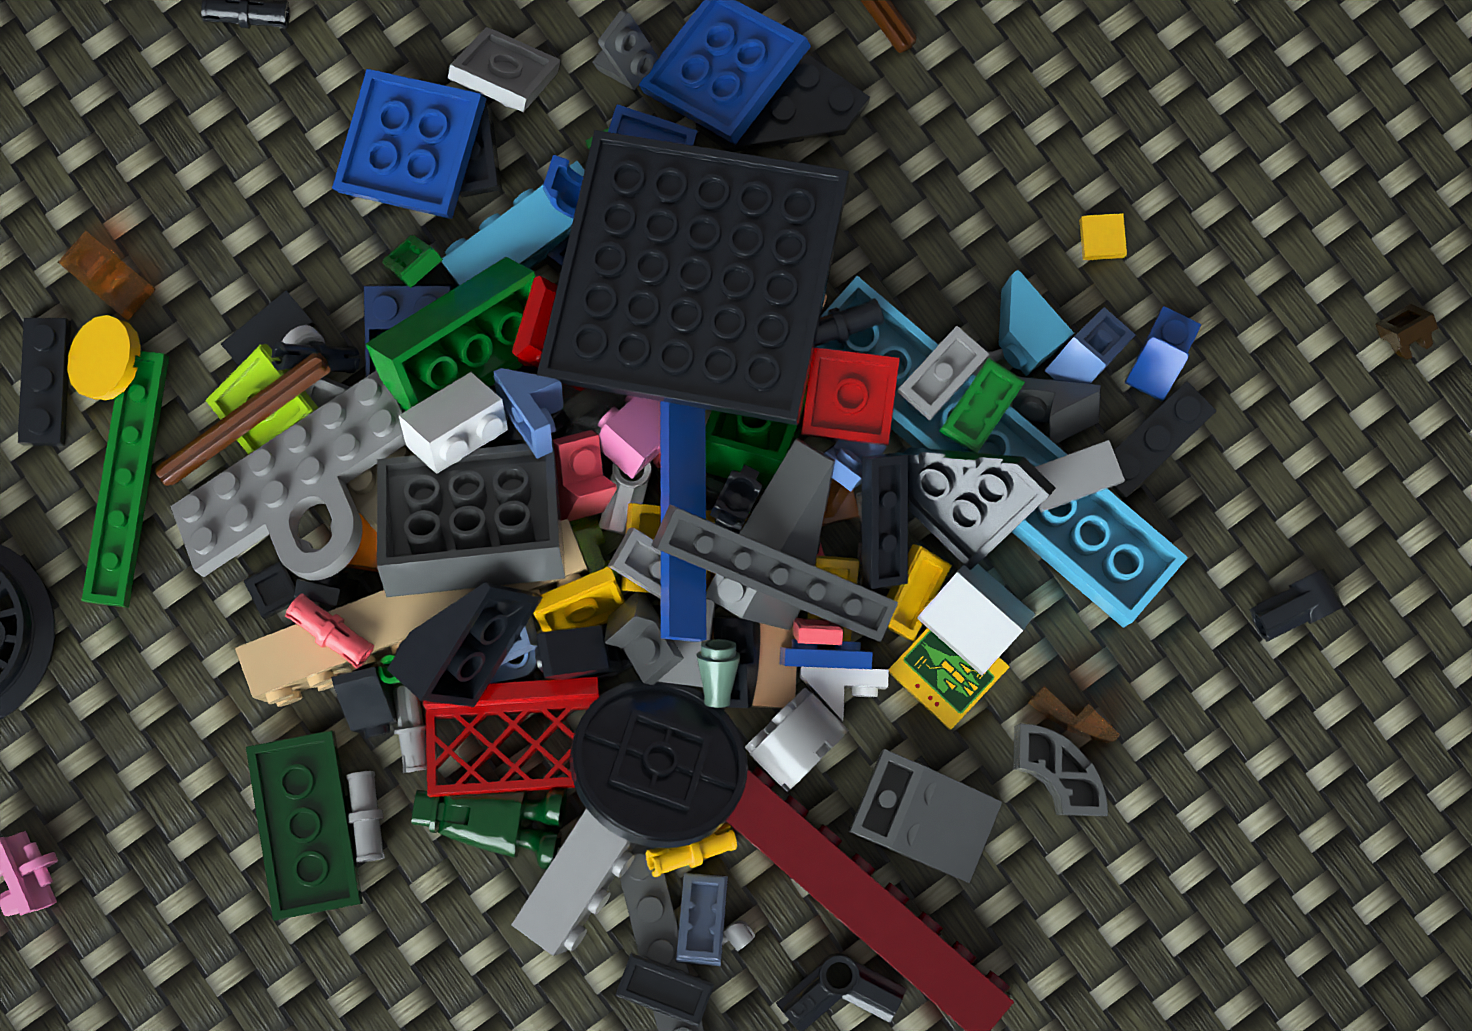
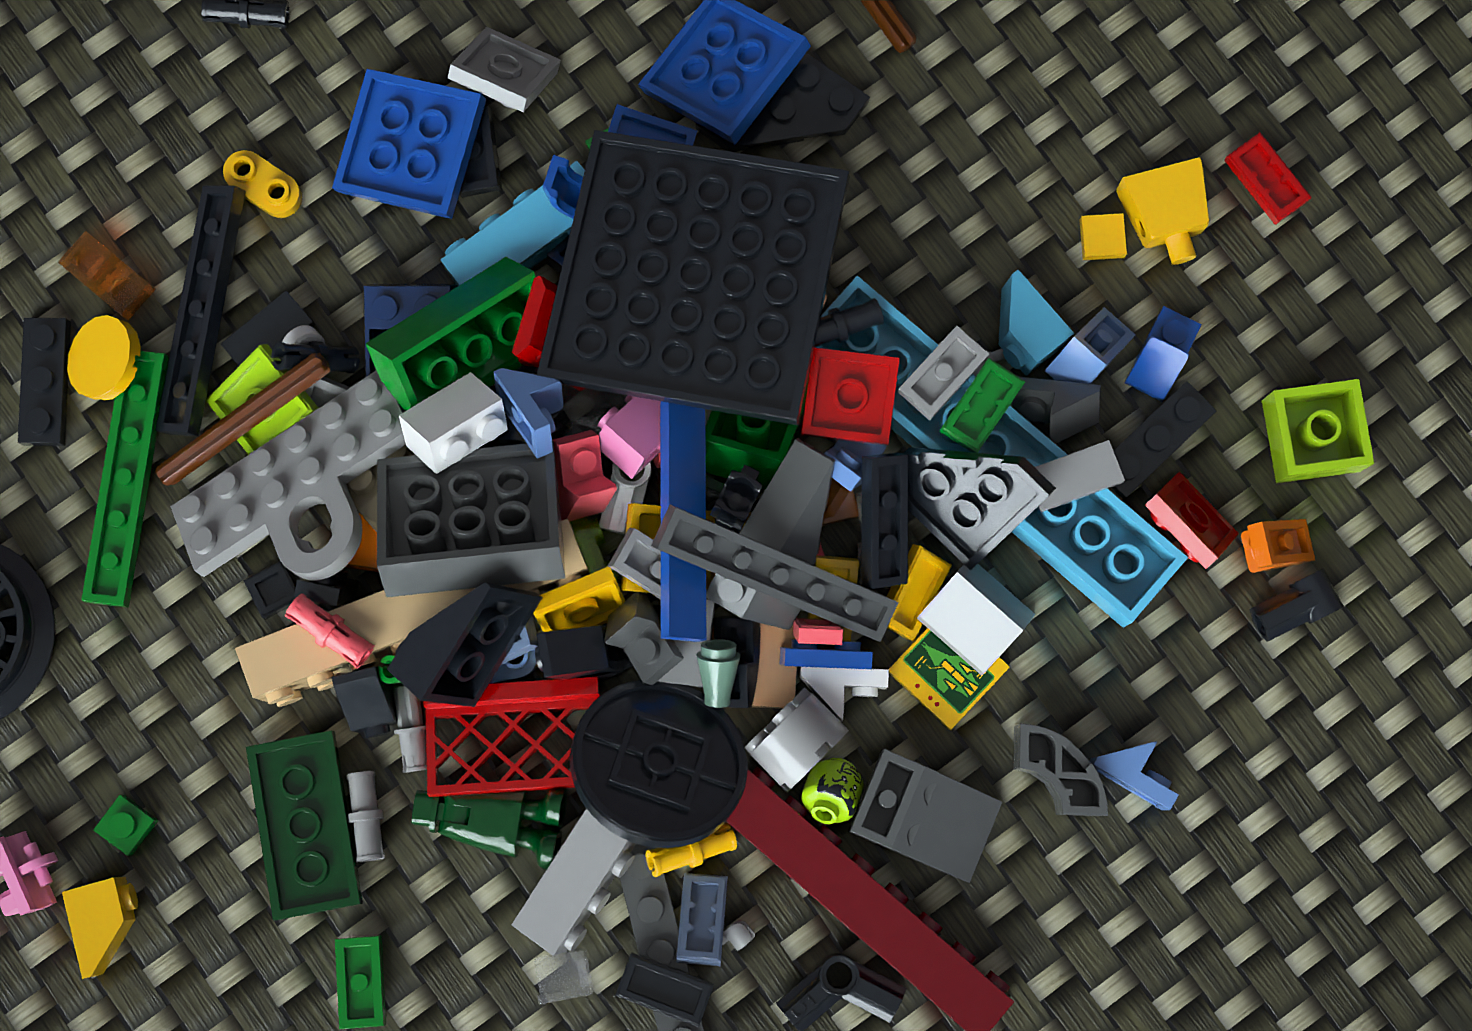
(99, 921): none -> yellow slope
(125, 825): none -> green plate
(200, 310): none -> black plate
(261, 182): none -> yellow plate
(360, 982): none -> green plate
(412, 260): green plate -> none
(563, 976): none -> clear panel
(625, 52): dark grey bracket -> none
(832, 791): none -> lime head
(1084, 723): clear orange slope -> none
(1125, 769): none -> medium blue slope
(1167, 207): none -> yellow torso
(1192, 520): none -> red plate
(1267, 178): none -> red plate
(1277, 544): none -> orange slope
(1317, 431): none -> lime brick
(1406, 327): dark brown tile -> none

